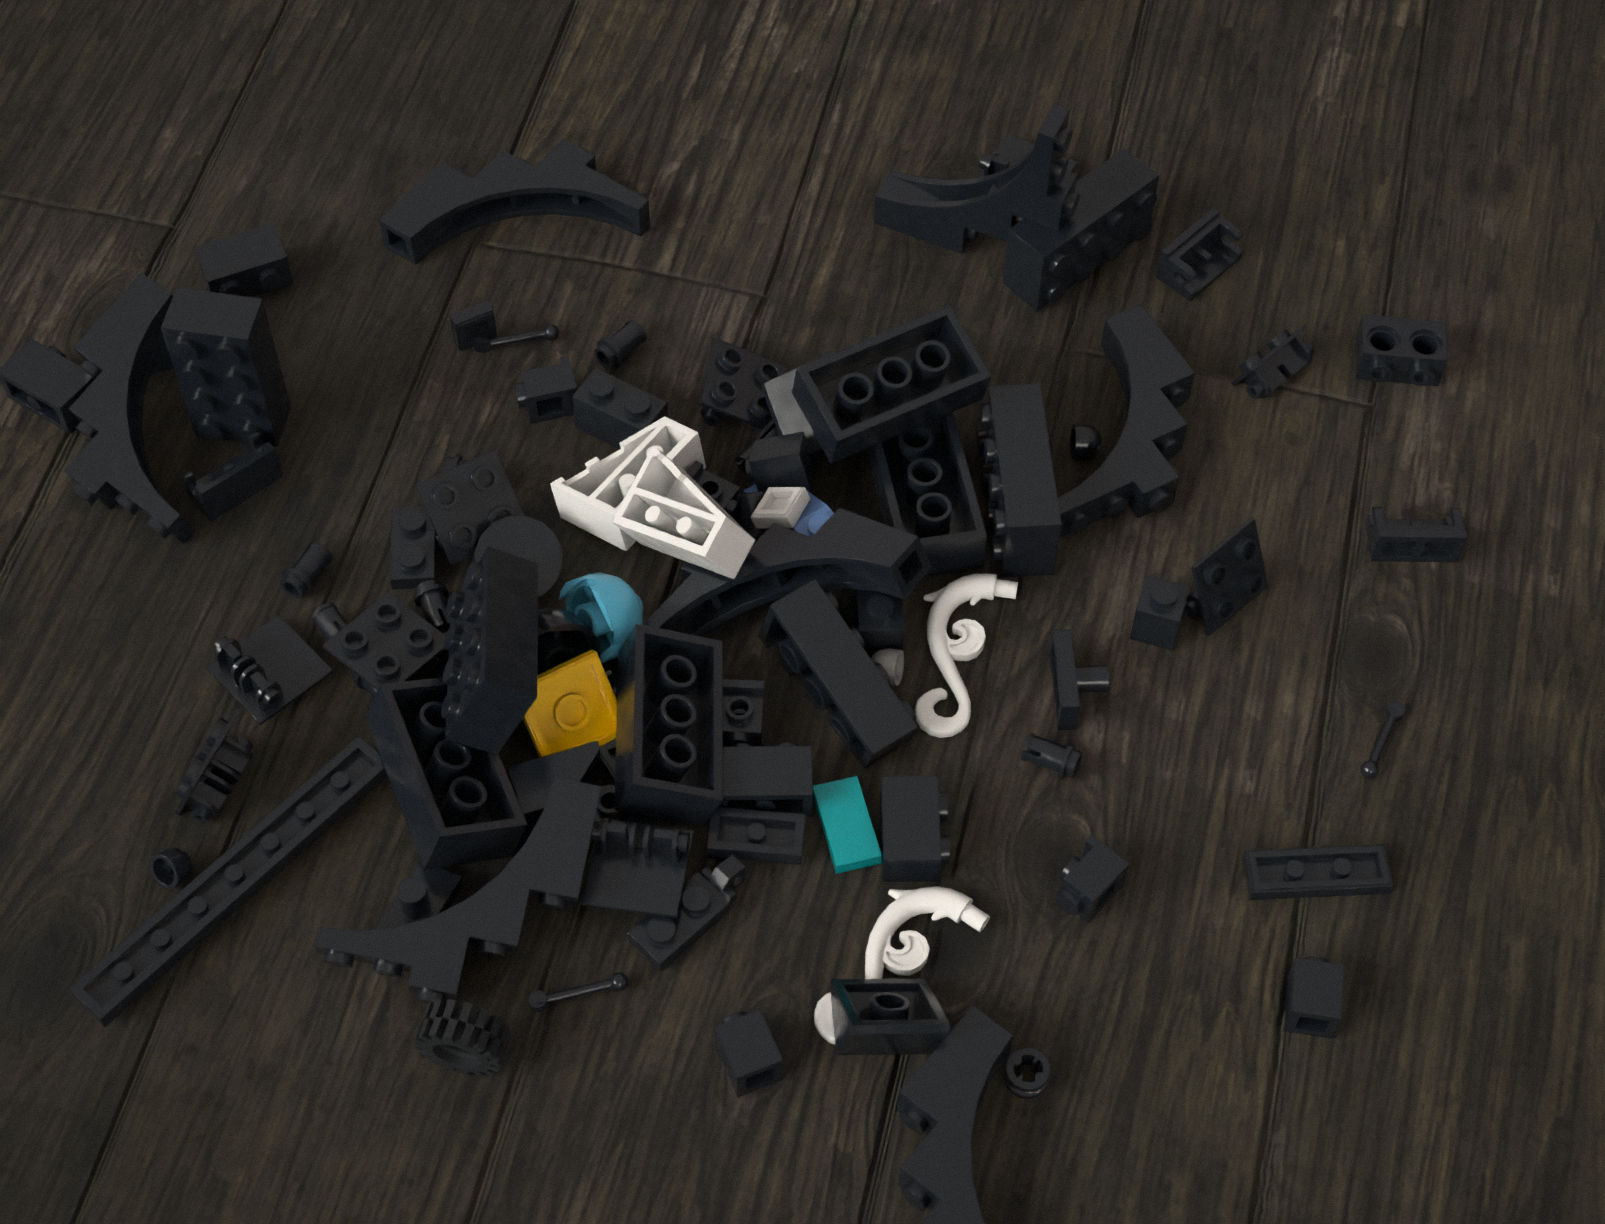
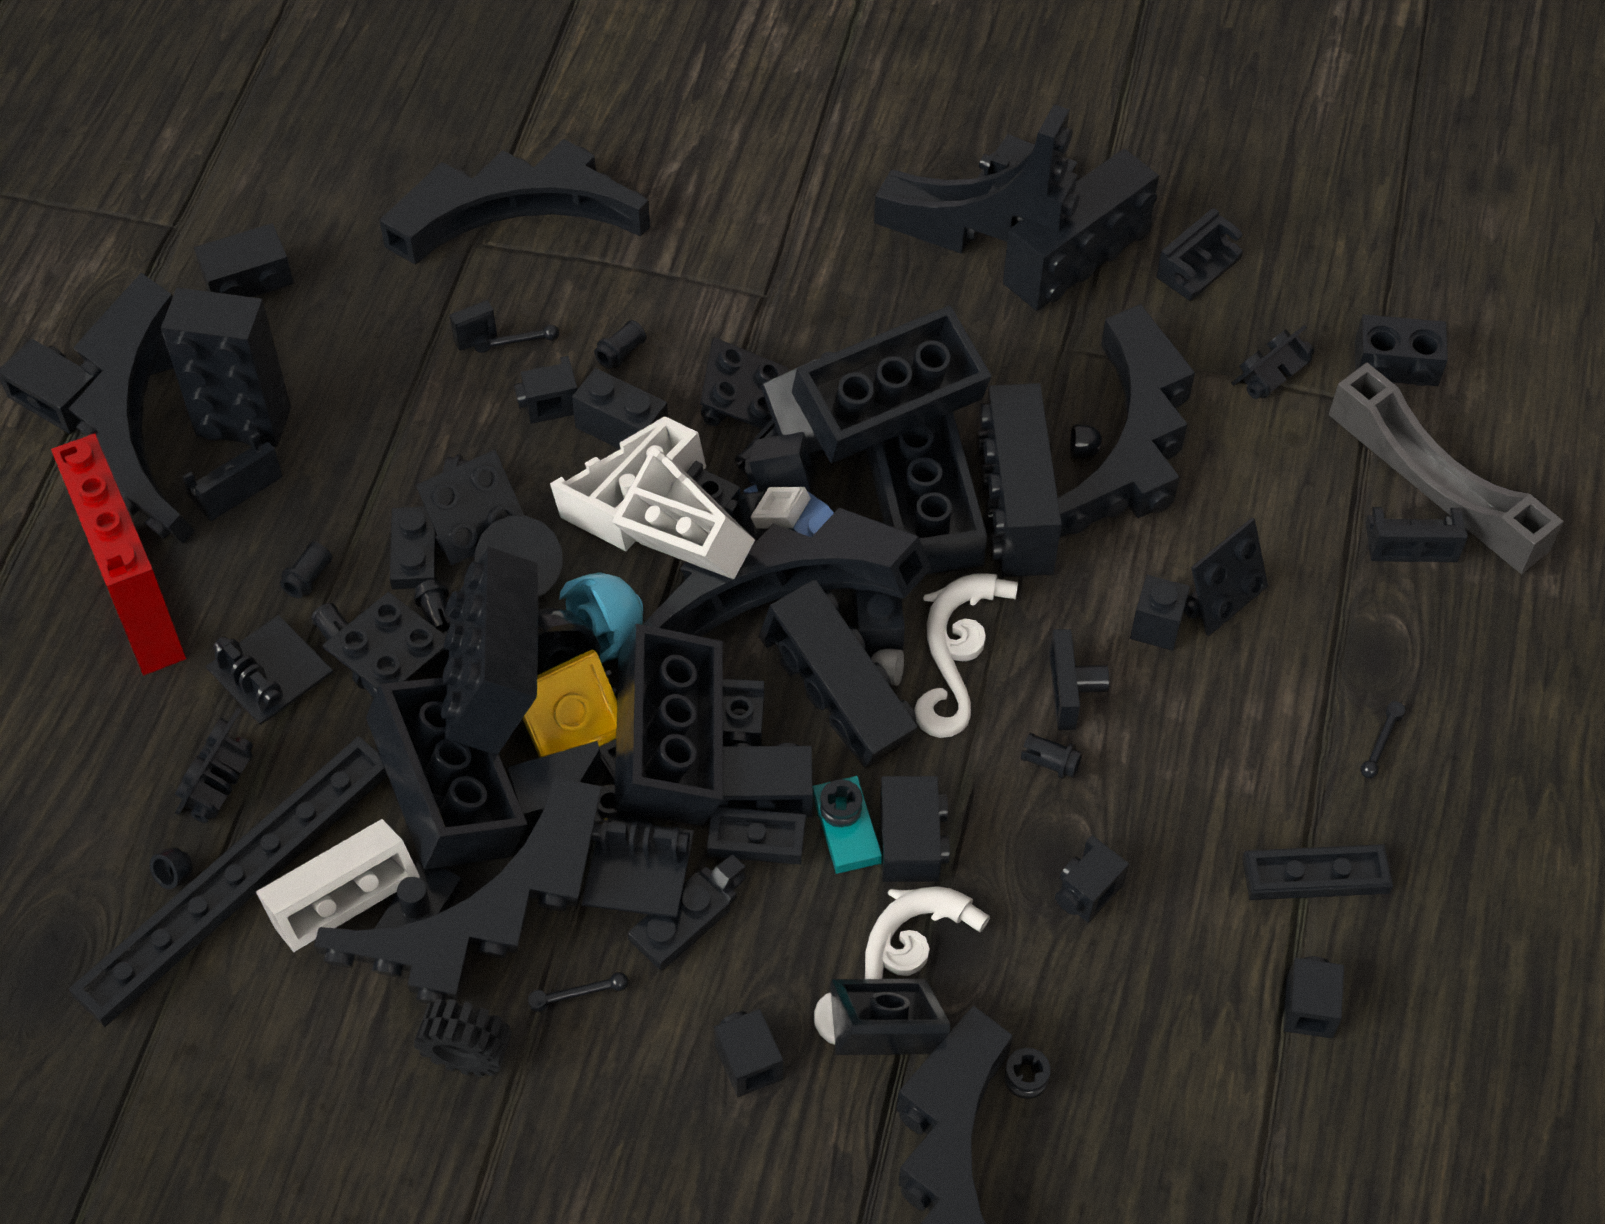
(119, 553): none -> red window
(337, 884): none -> white brick
(854, 800): none -> black bush
(1503, 519): none -> flat silver arch

